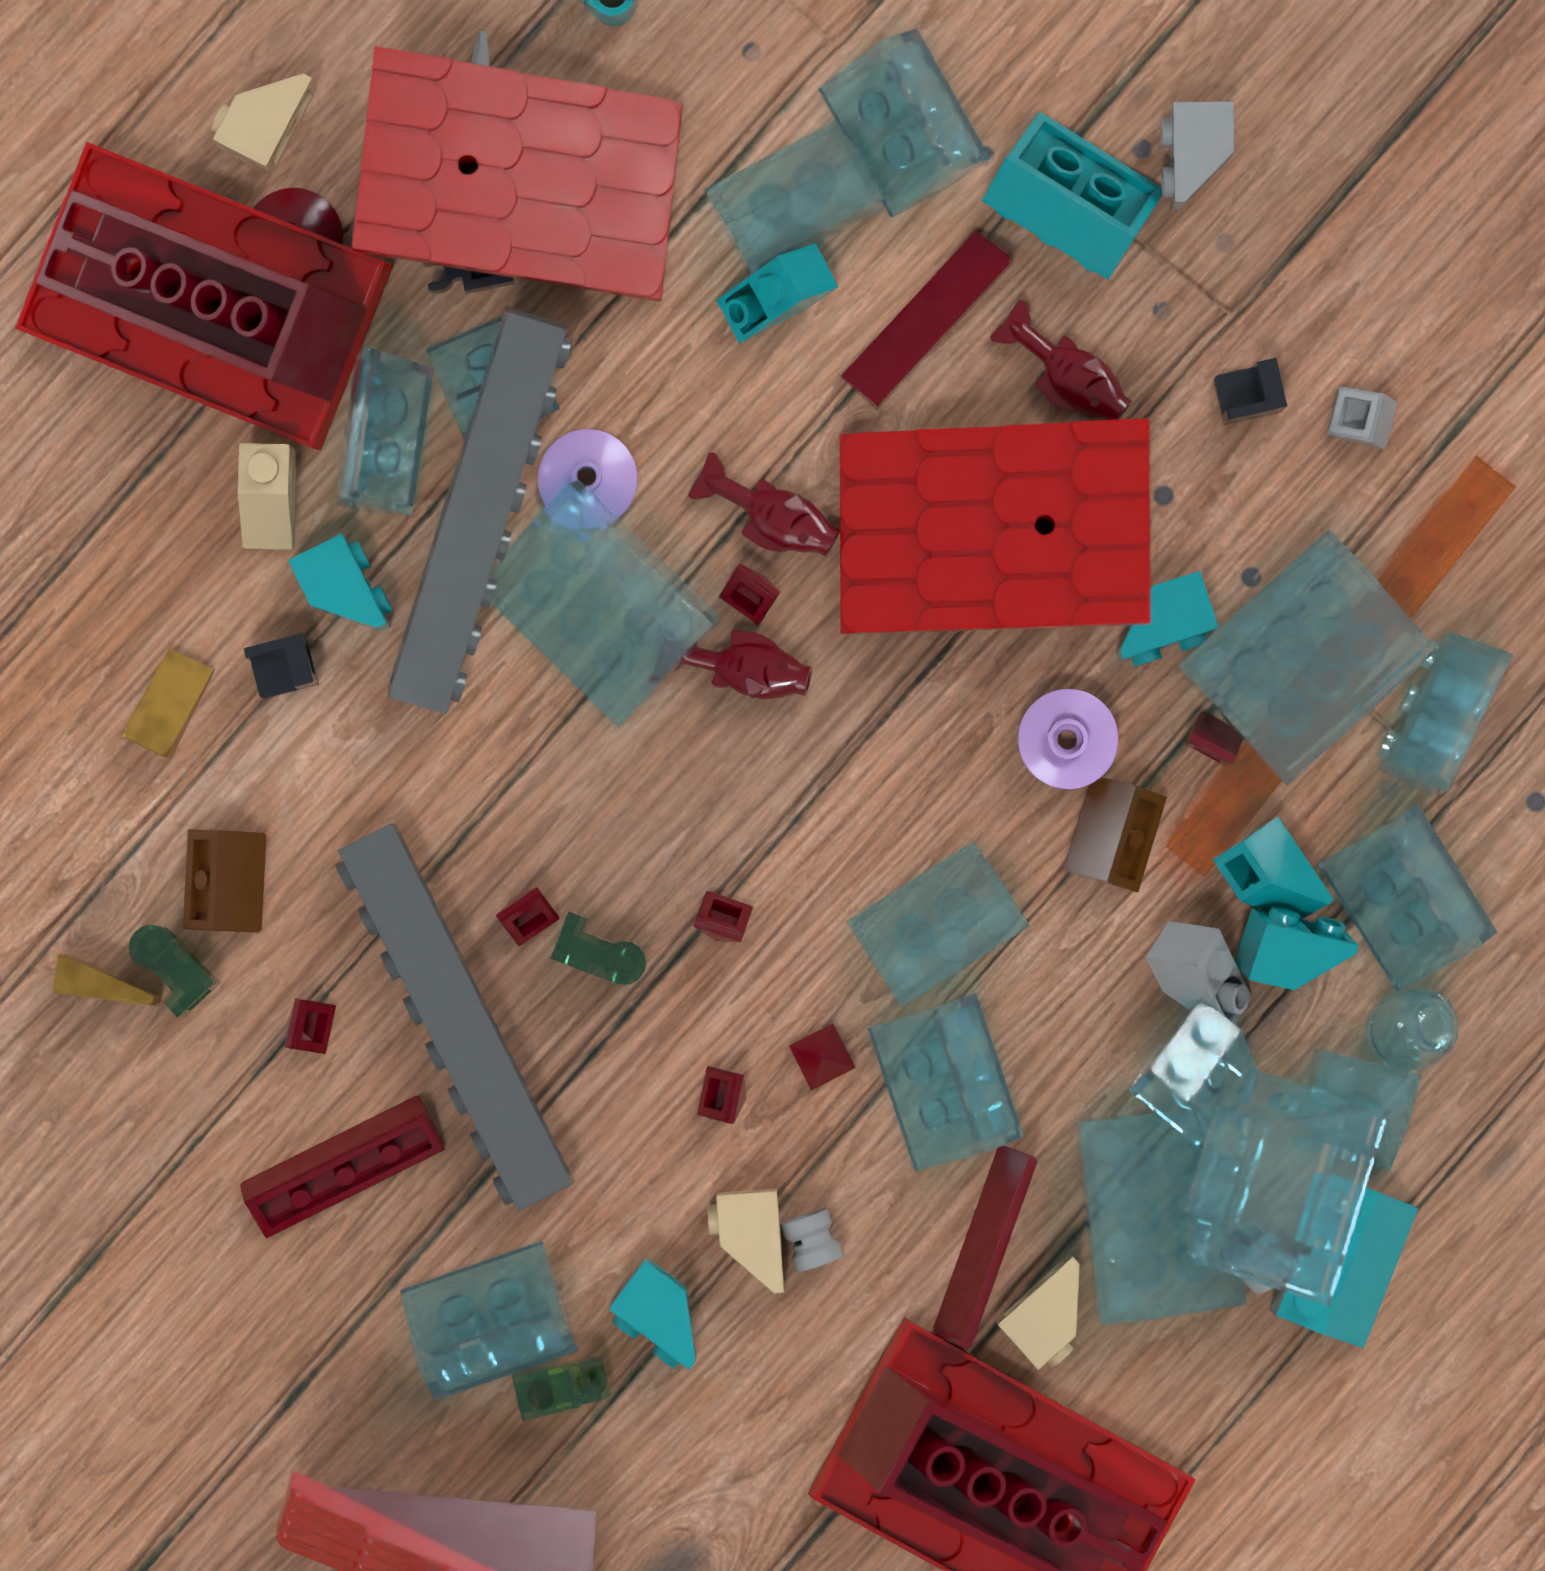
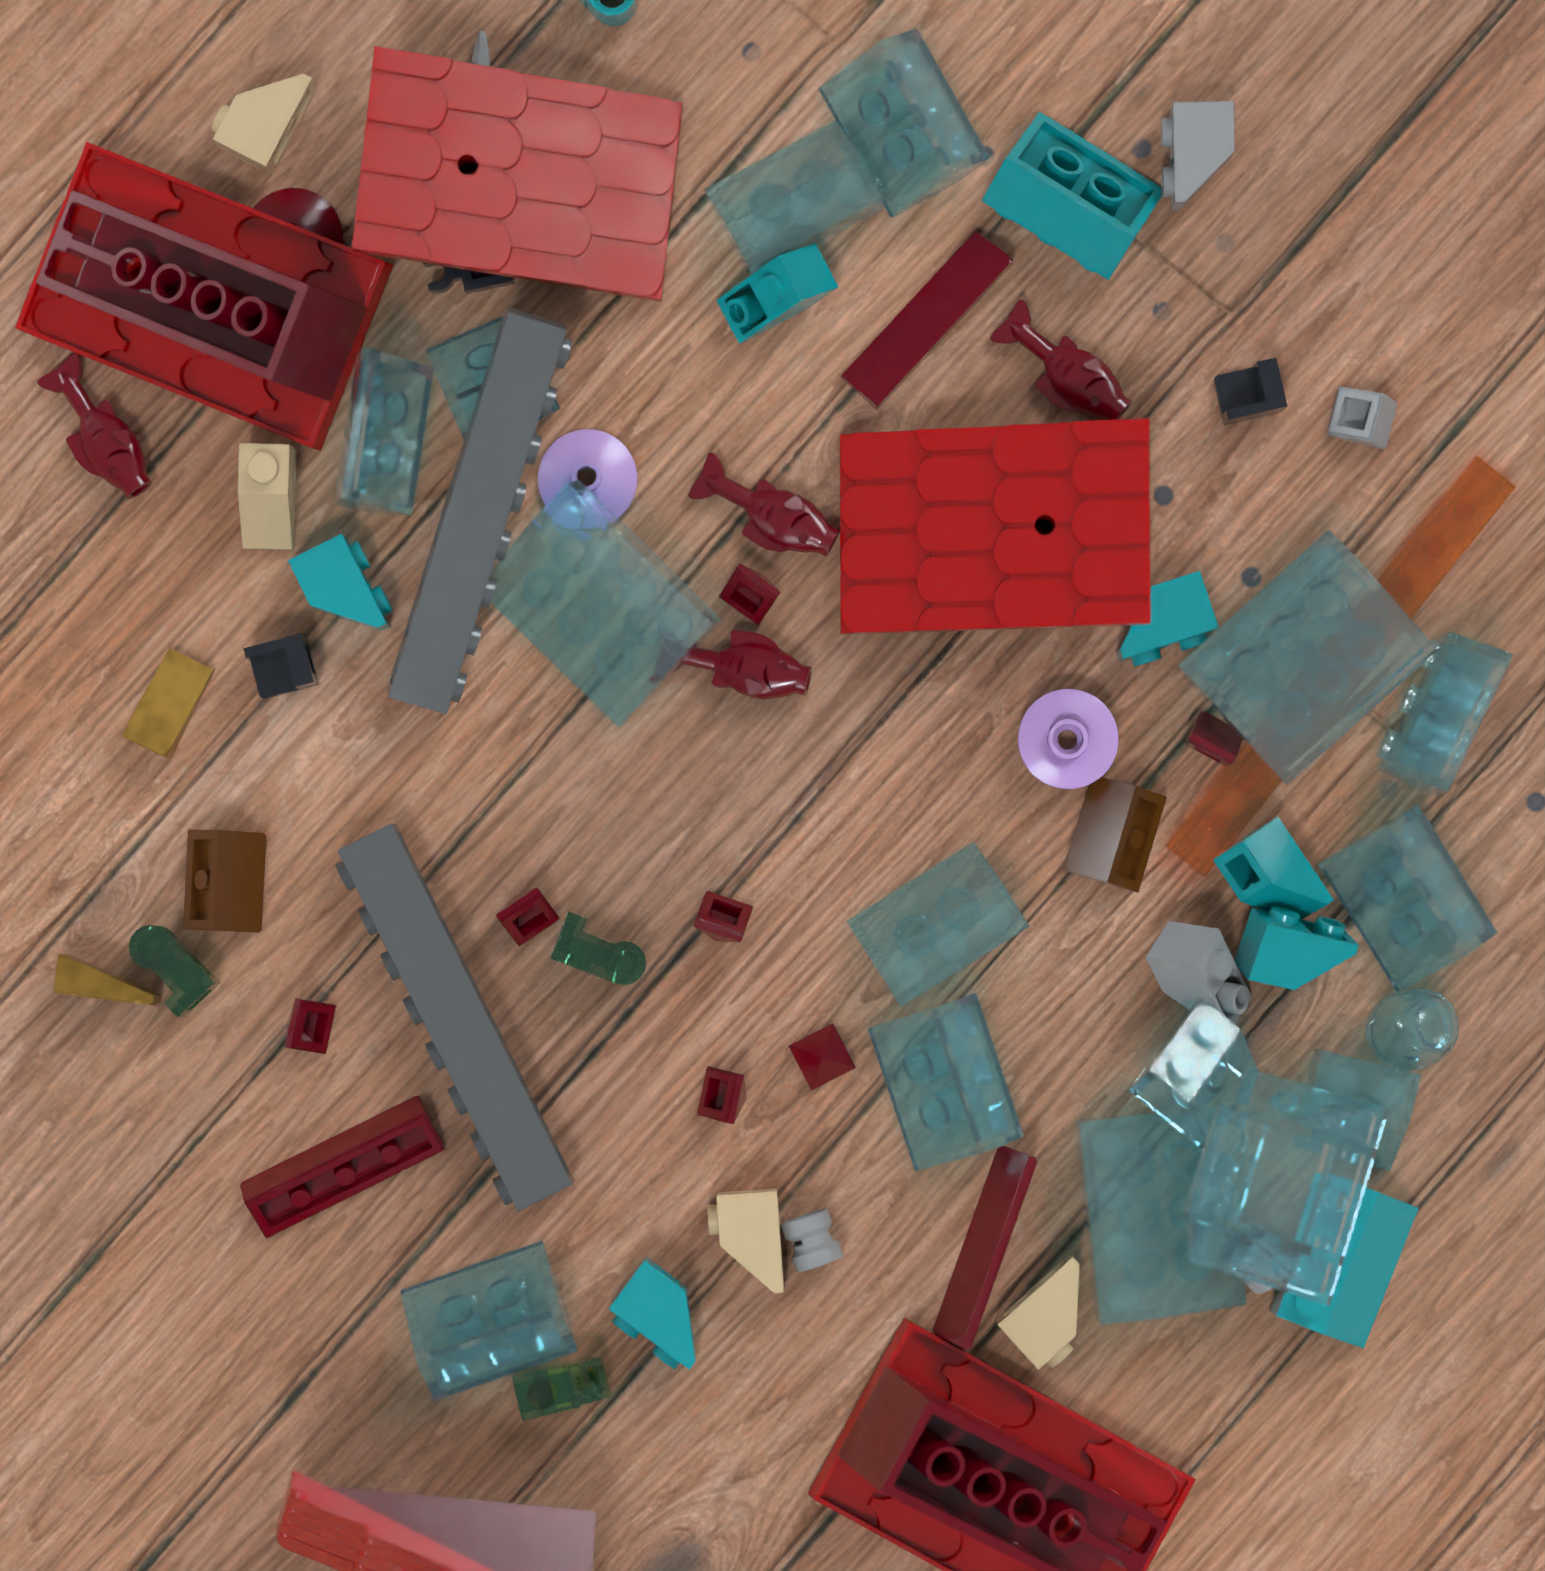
(104, 442): none -> dark red animal

